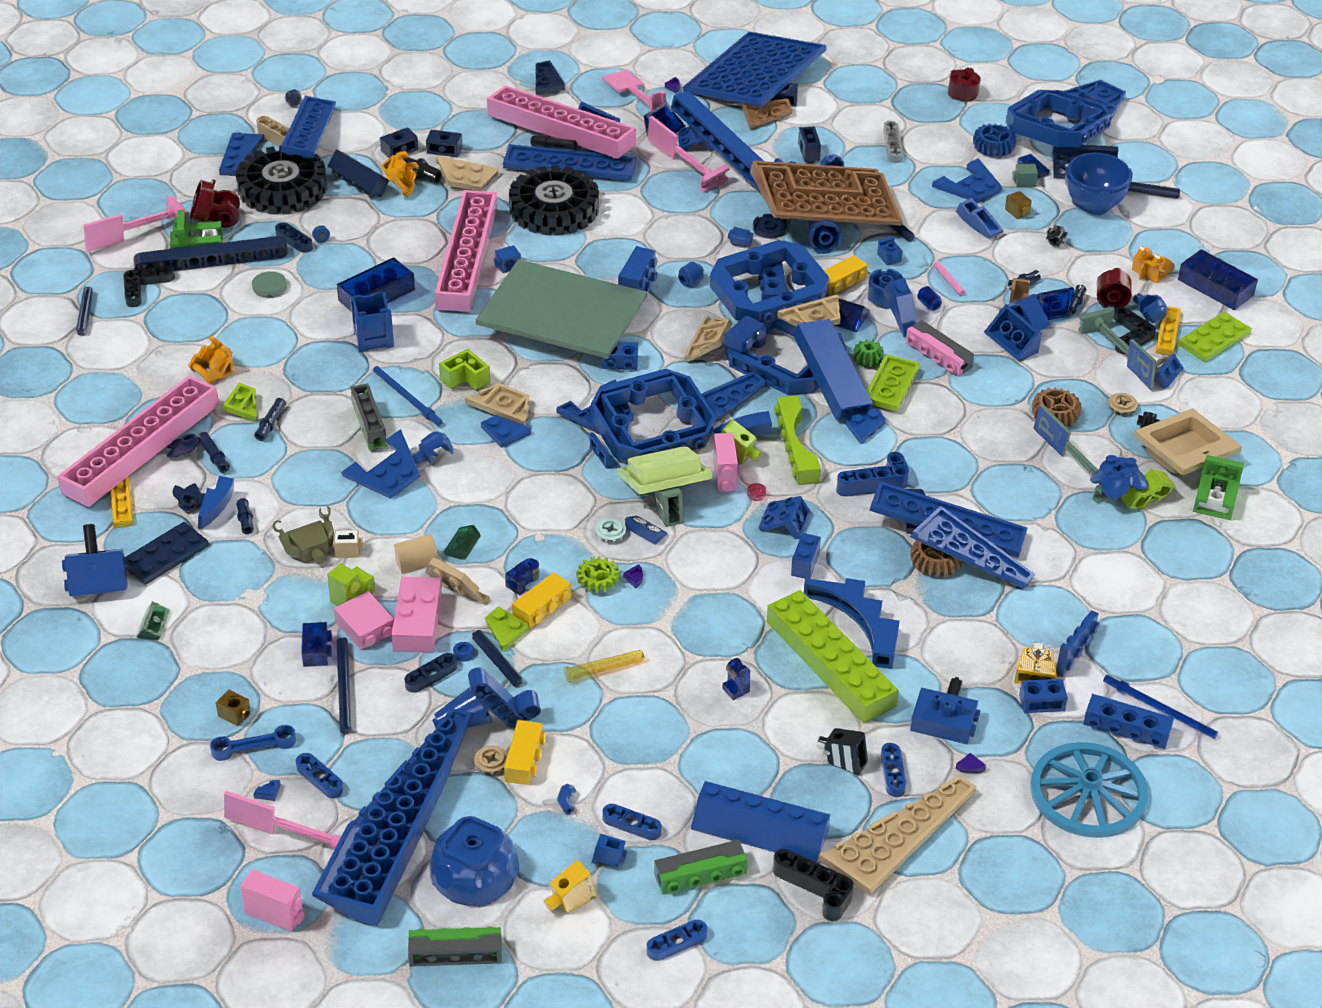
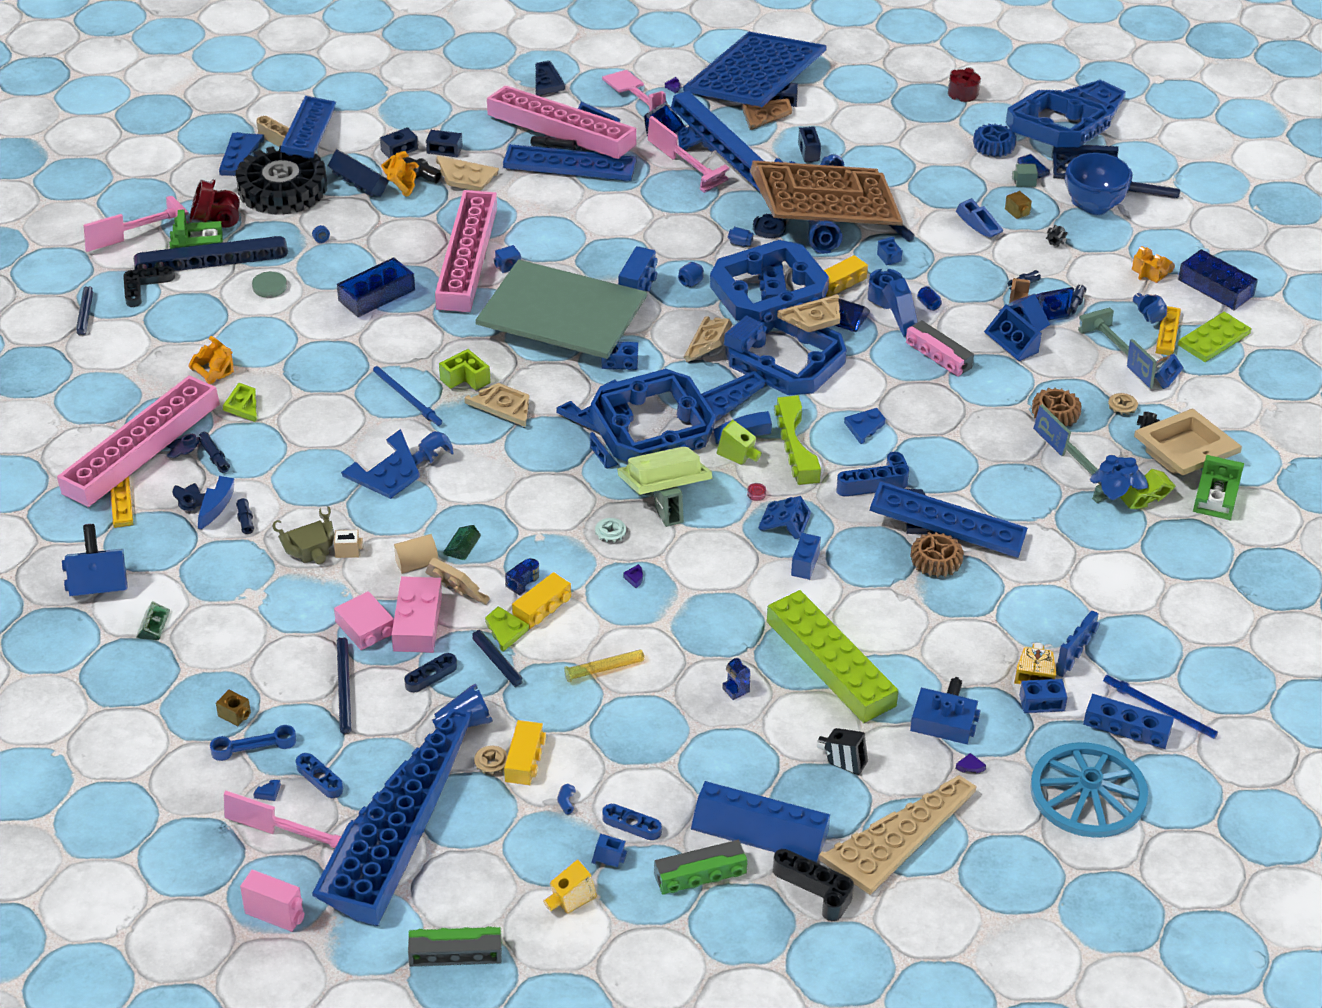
(165, 552): dark blue plate -> none
(262, 431): dark blue pin -> none
(293, 97): dark blue piece -> none
(301, 243): dark blue beam -> none
(315, 644): clear blue brick -> none
(348, 583): lime brick -> none
(368, 416): dark grey piece -> none
(372, 321): blue container -> none
(463, 651): blue tile -> none
(474, 872): blue rock -> none
(500, 702): blue beam -> none
(504, 430): blue wing -> none
(574, 202): black wheel -> none
(597, 574): lime gear -> none
(644, 529): blue slope -> none
(672, 948): blue beam -> none
(725, 462): bright pink brick -> none
(832, 368): blue brick -> none
(866, 612): blue arch -> none
(868, 353): bright green gear -> none
(892, 139): light grey beam -> none
(892, 382): lime plate -> none
(897, 762): blue beam -> none
(949, 278): bright pink bar -> none
(959, 540): blue wing -> none
(977, 186): blue wing -> none
(1114, 288): dark red brick -> none
(1143, 330): black beam -> none

